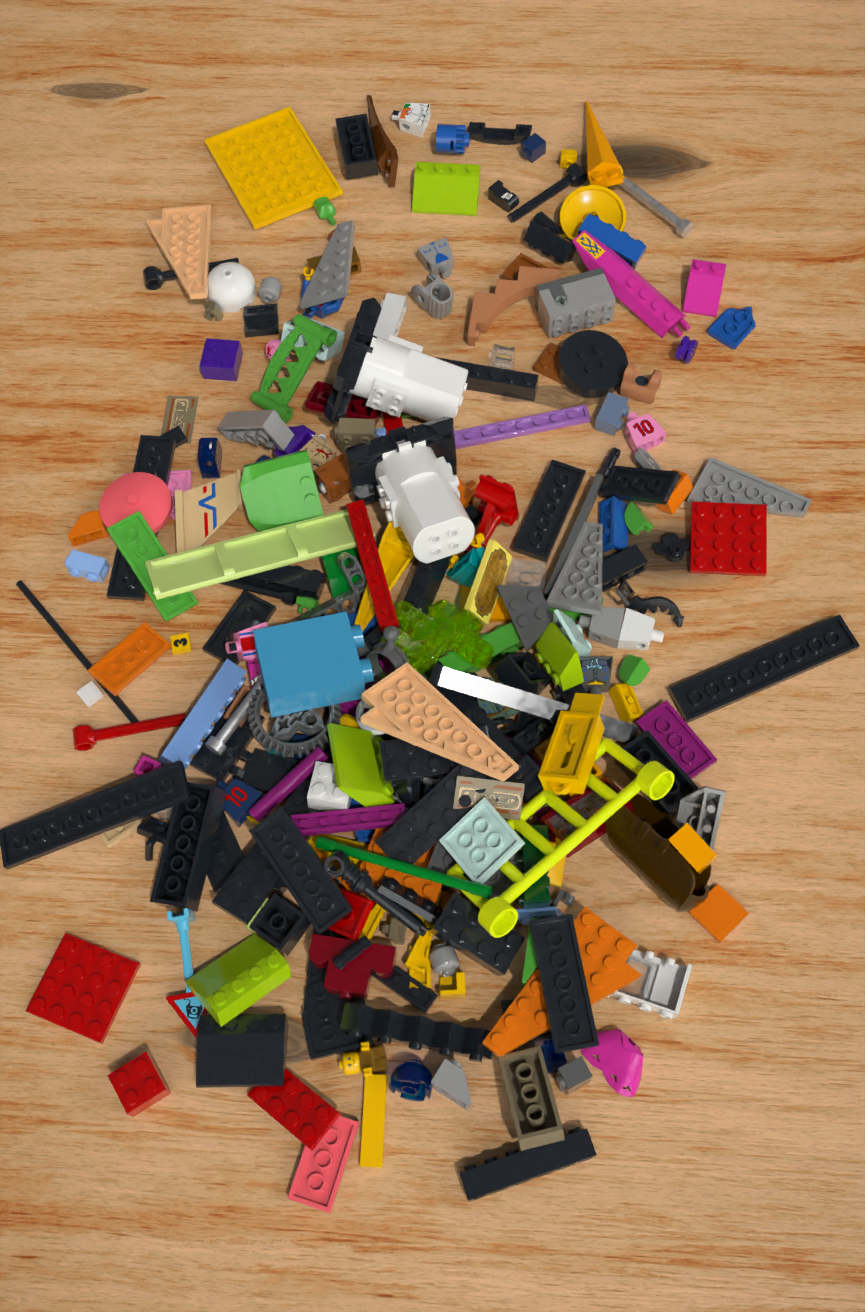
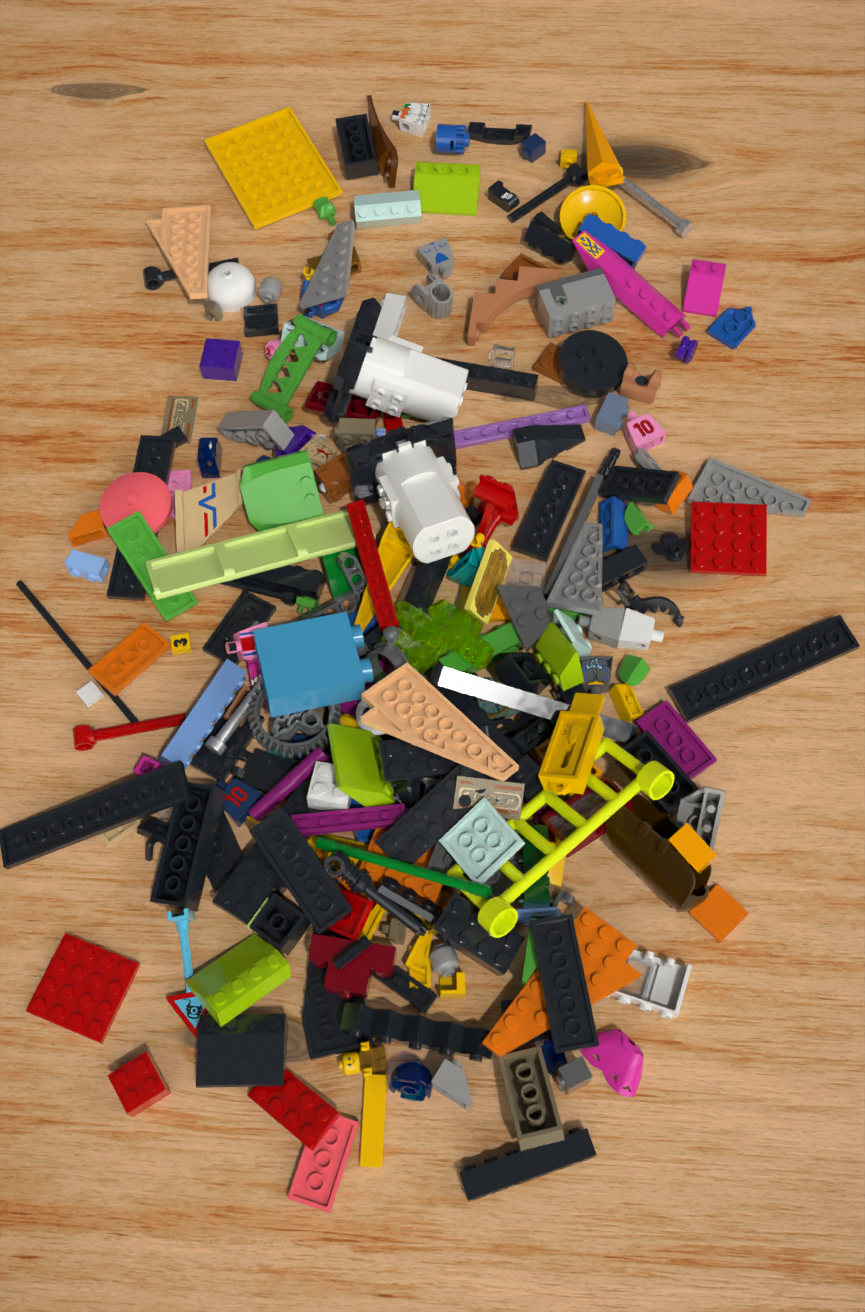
(387, 209): none -> light aqua slope
(541, 442): none -> black wedge

